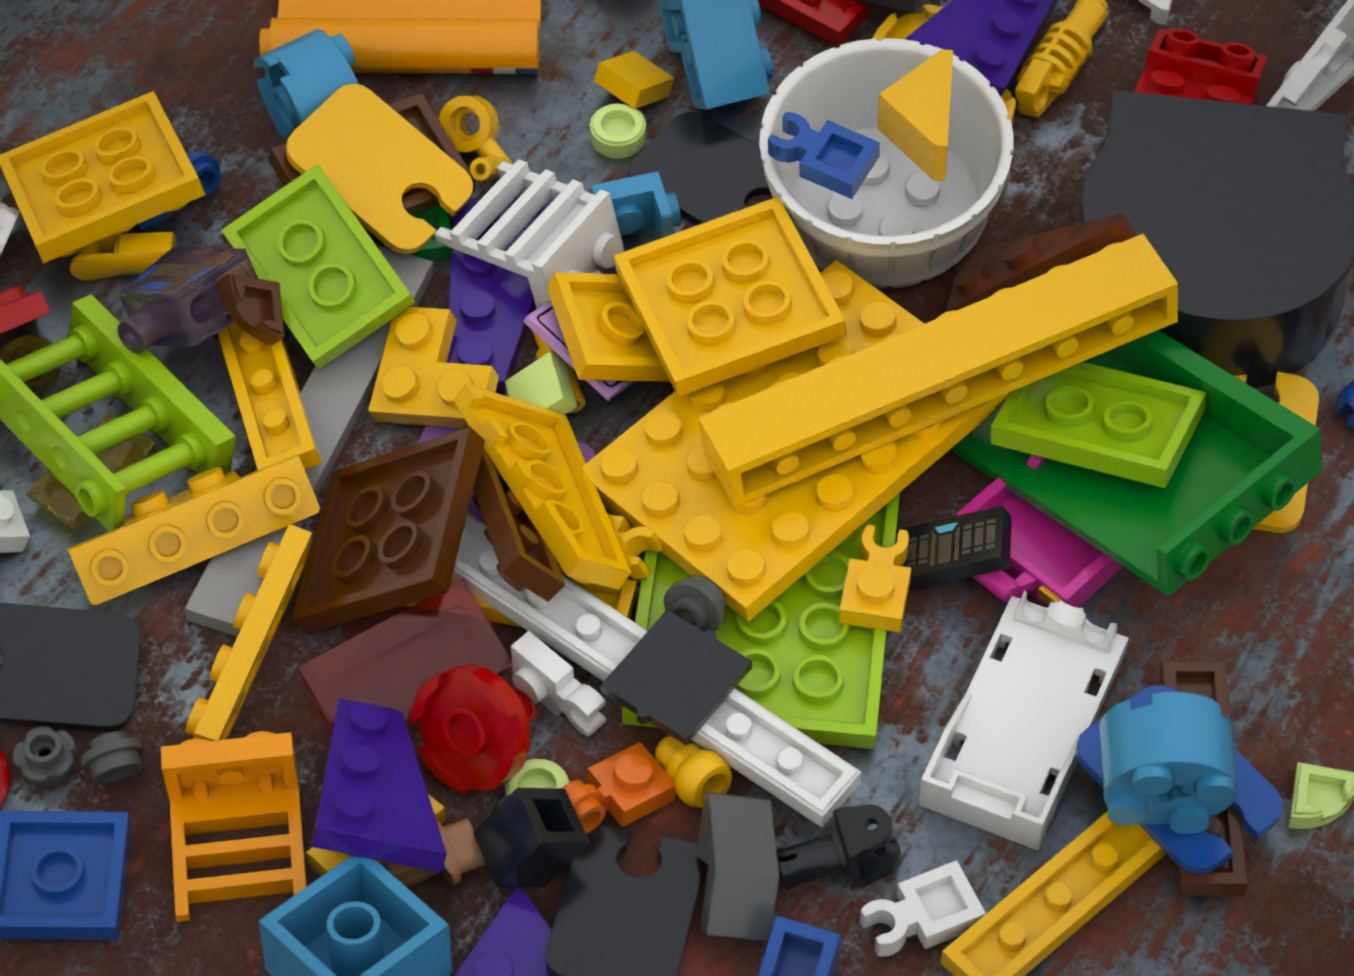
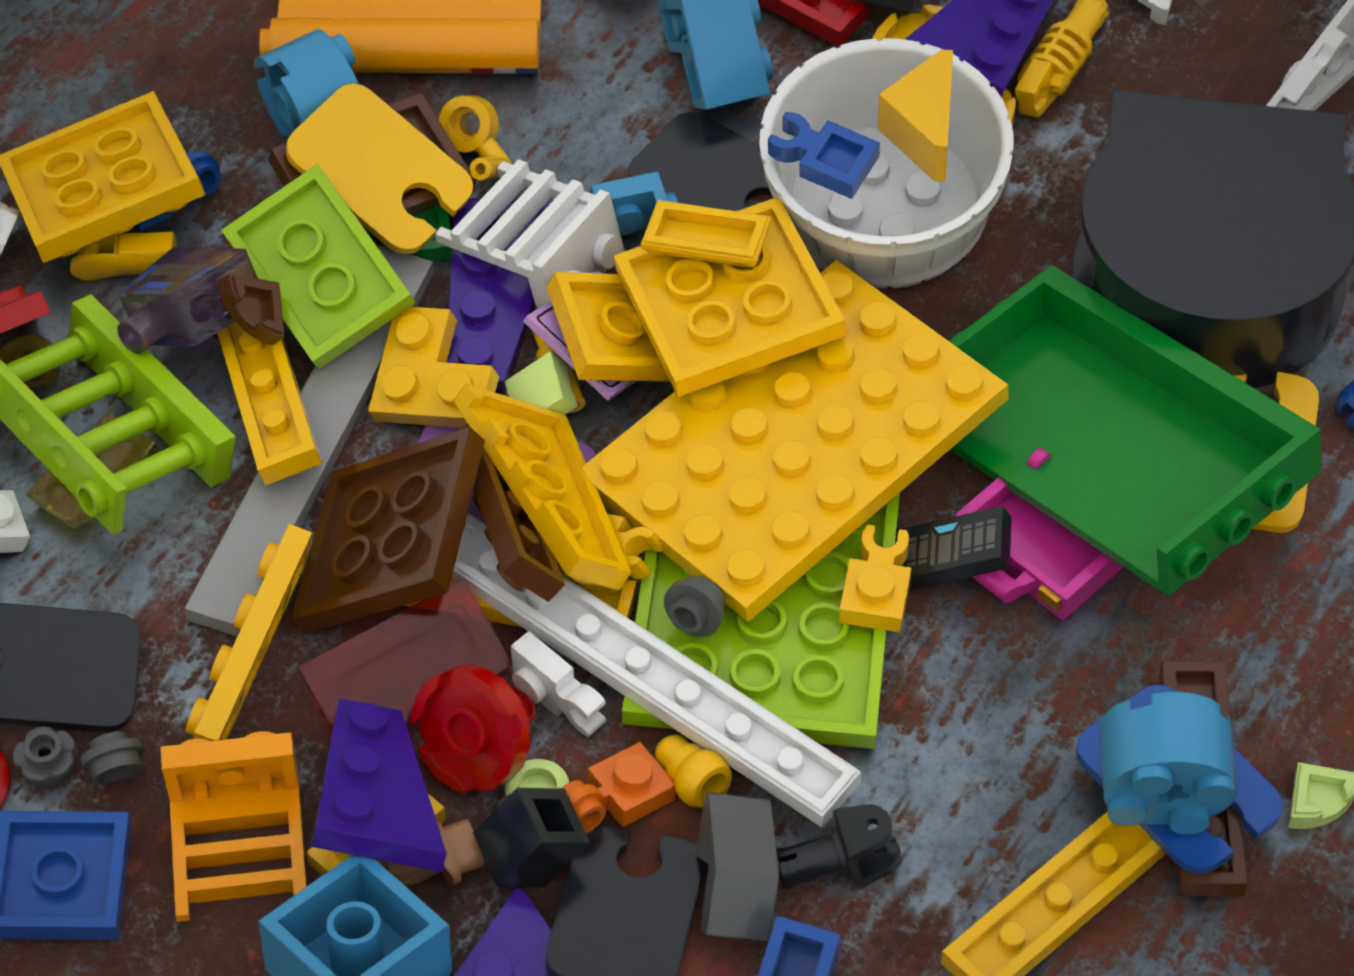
(192, 526): yellow bracket -> none
(617, 131): yellowish green tile -> none
(634, 79): yellow tile -> none
(676, 677): black piece -> none
(706, 234): none -> yellow tile
(932, 905): white plate -> none
(938, 369): yellow brick -> none
(1023, 721): white piece -> none
(1025, 258): copper wing -> none
(1102, 422): lime plate -> none
(1201, 69): red brick -> none

